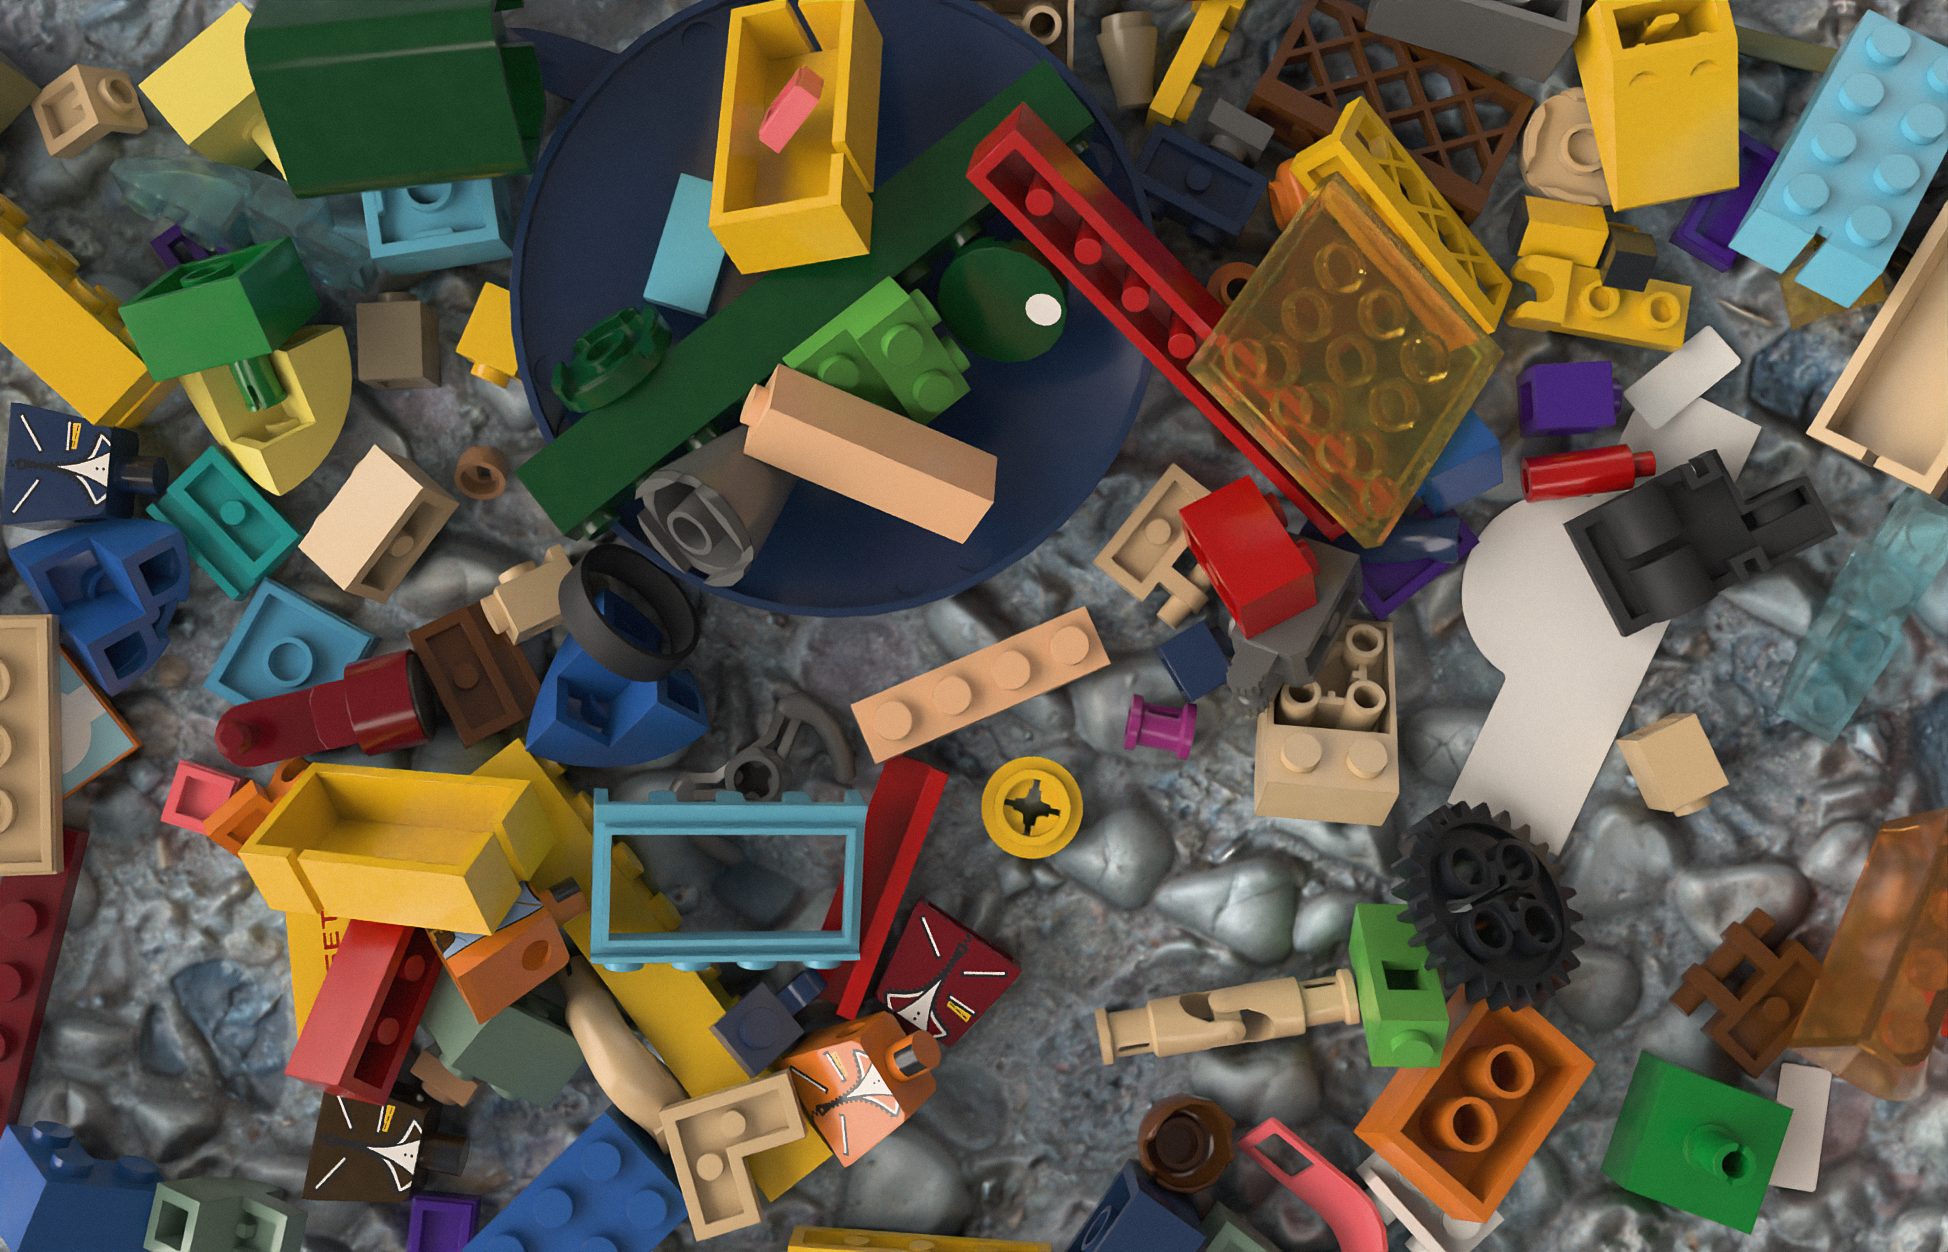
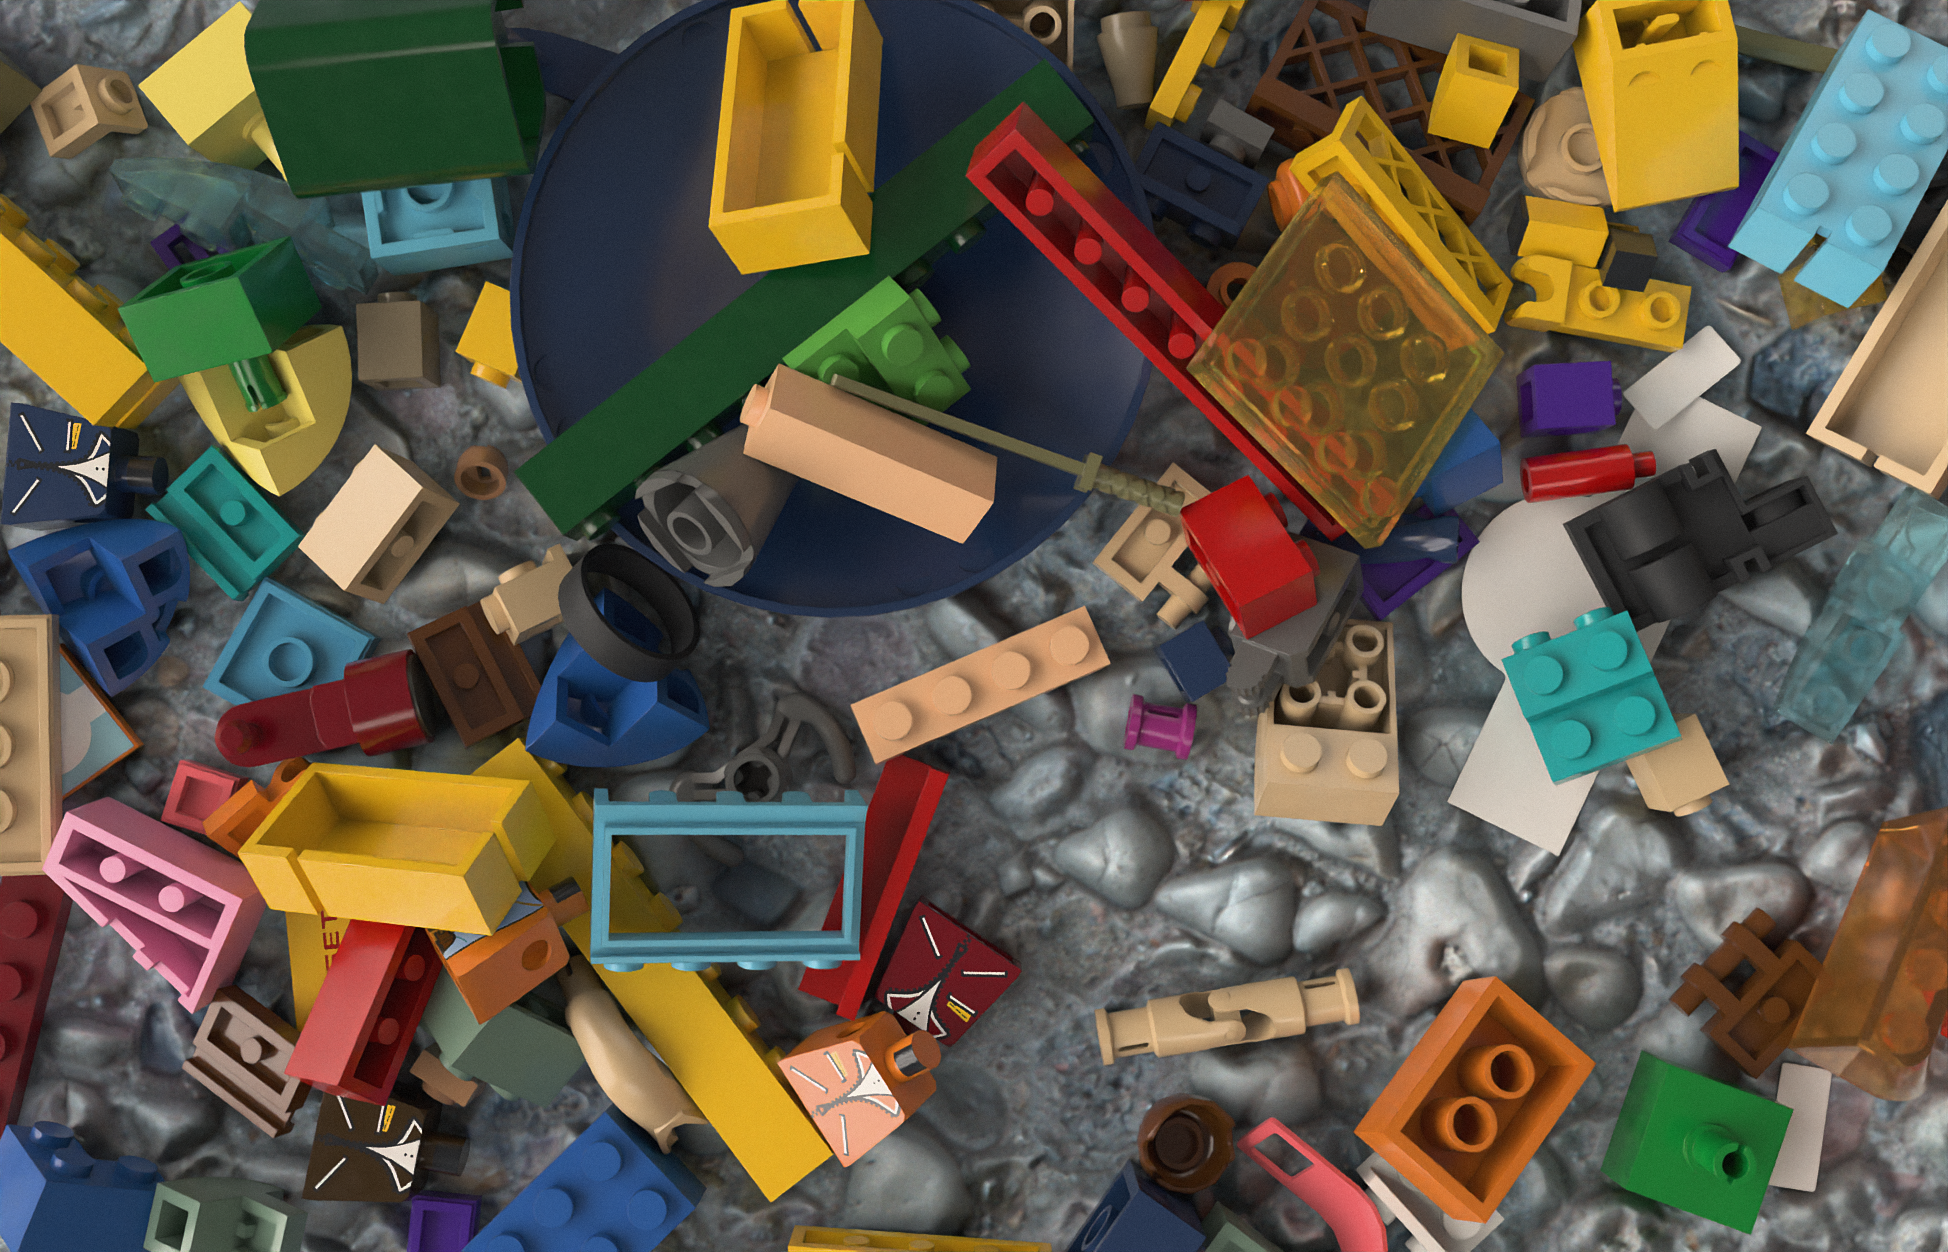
(162, 892): none -> bright pink wedge
(244, 1060): none -> plate
(612, 358): dark green tile -> none
(688, 255): medium azure tile -> none
(711, 1143): tan plate -> none
(764, 1024): dark blue plate -> none
(790, 108): coral tile -> none
(1004, 299): dark green tile -> none
(1049, 832): yellow gear -> none
(1089, 472): none -> olive sword
(1396, 995): bright green brick -> none
(1474, 90): none -> yellow brick
(1497, 950): black gear -> none
(1590, 695): none -> teal plate

